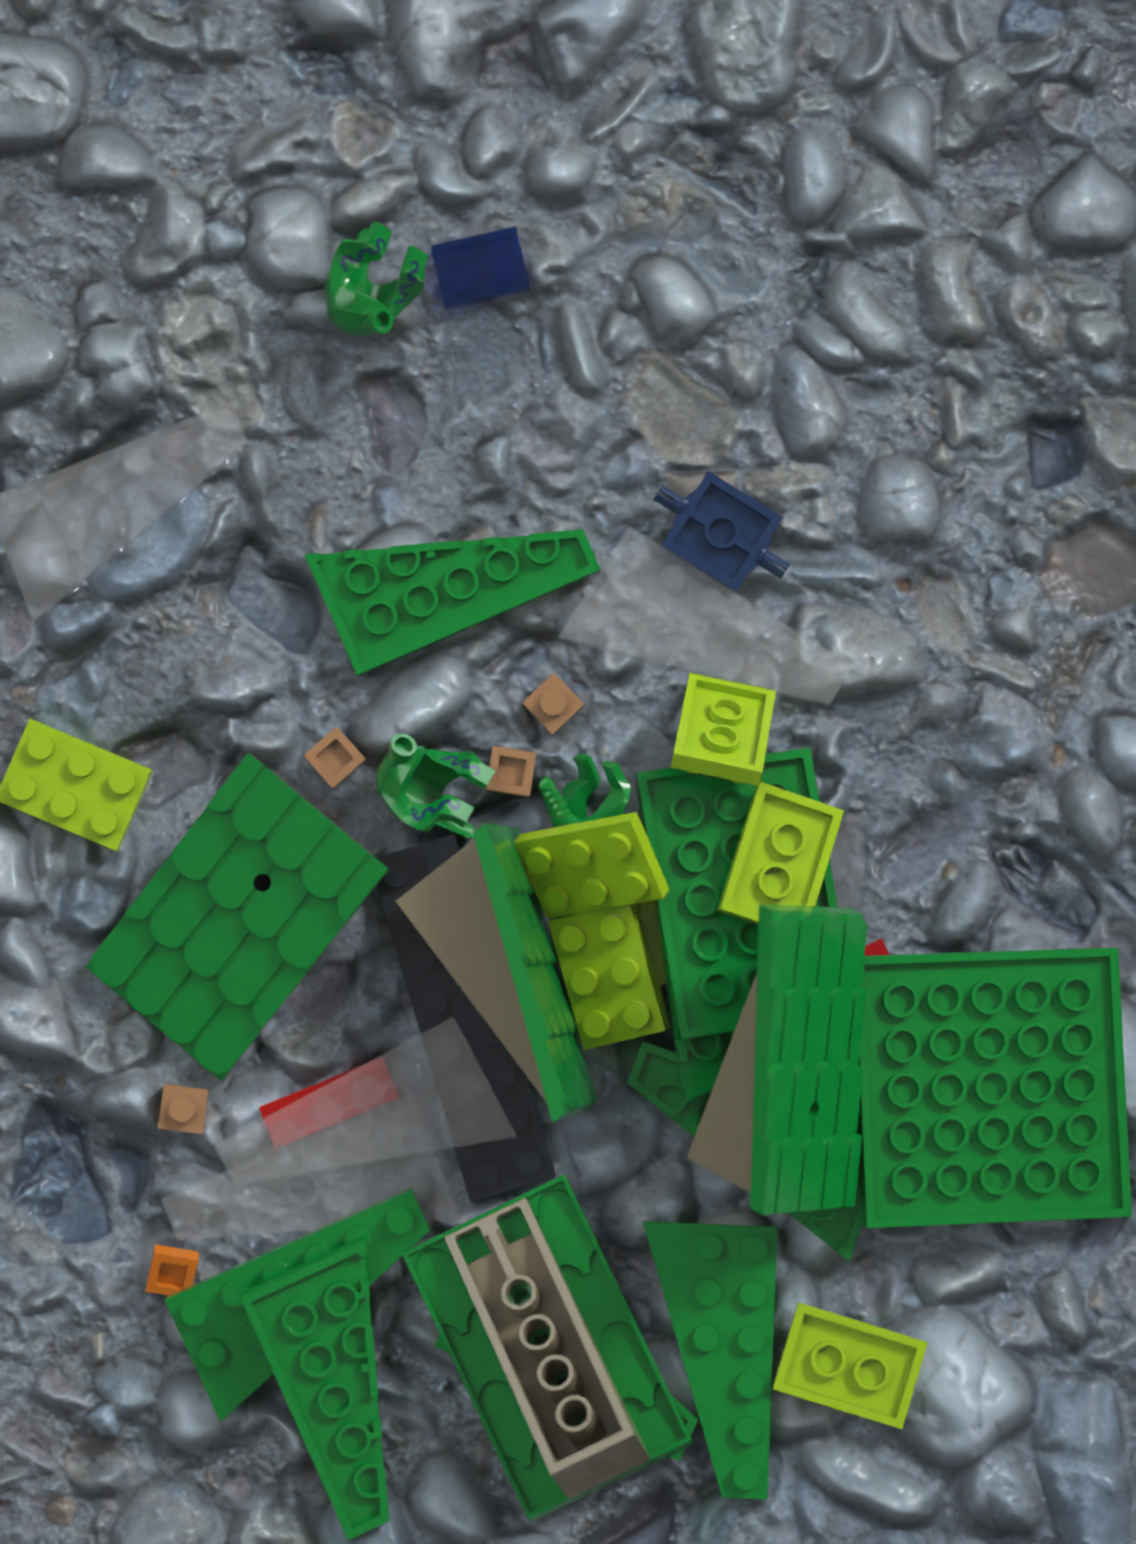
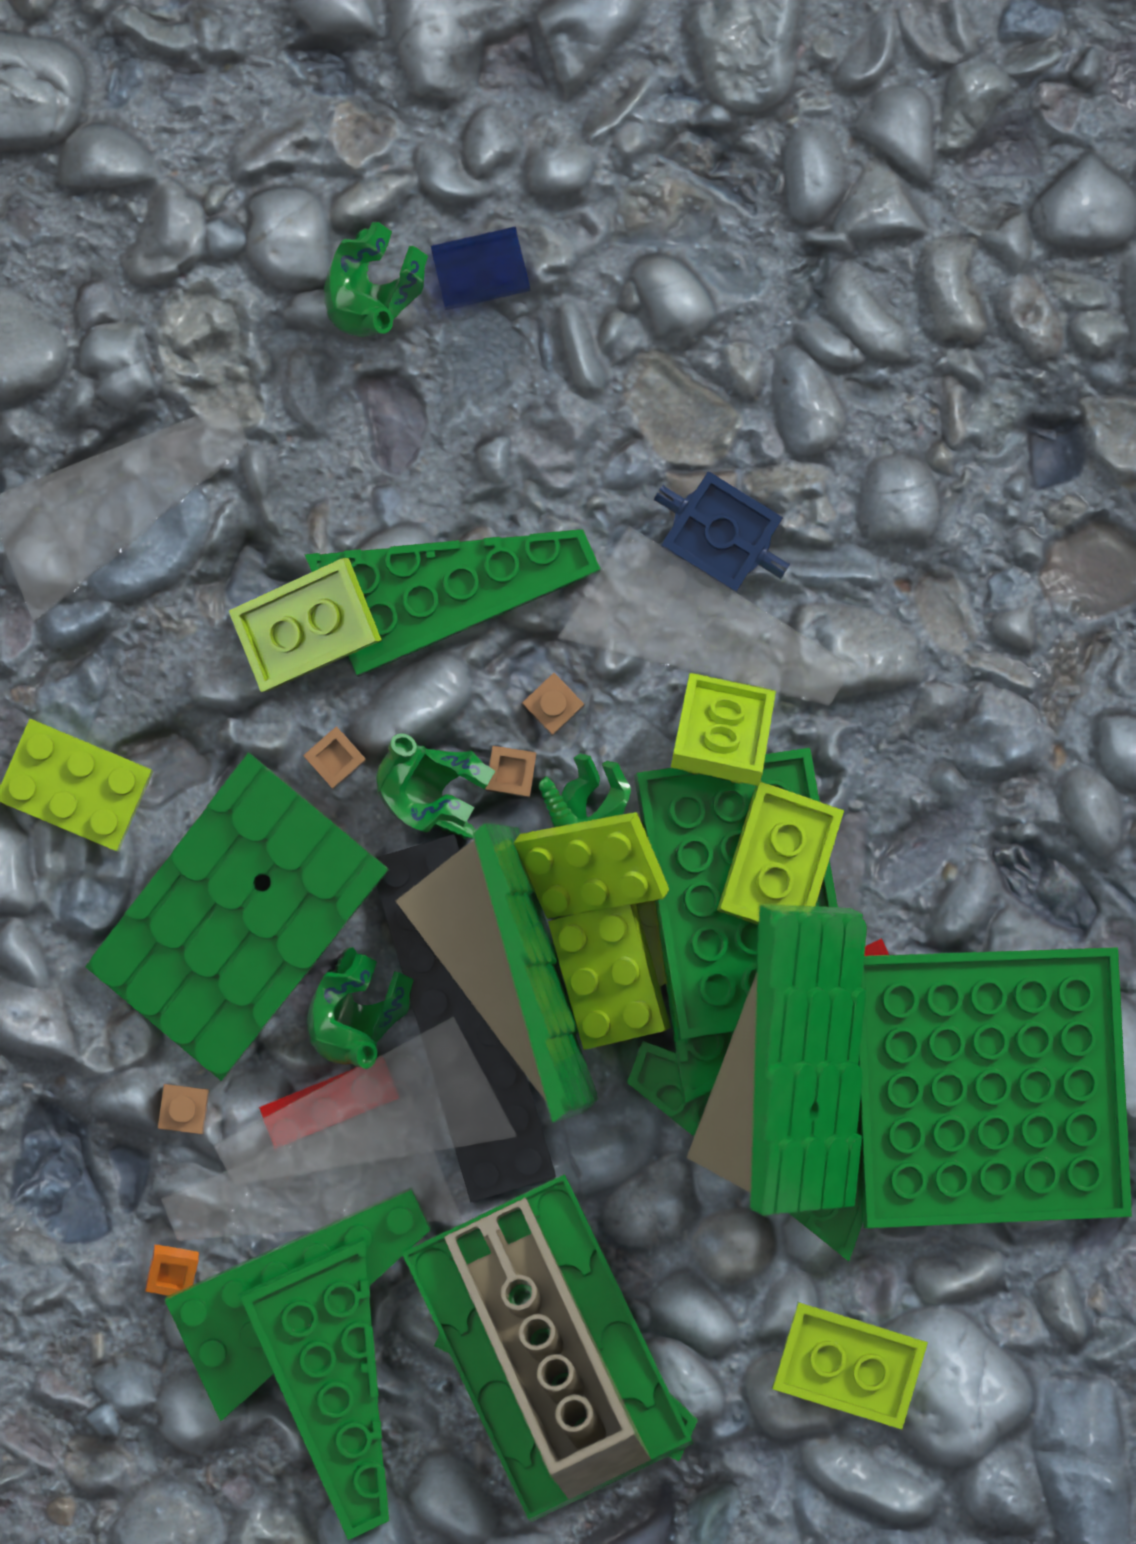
(305, 625): none -> lime plate
(347, 1030): none -> green piece
(722, 1315): green wing -> none

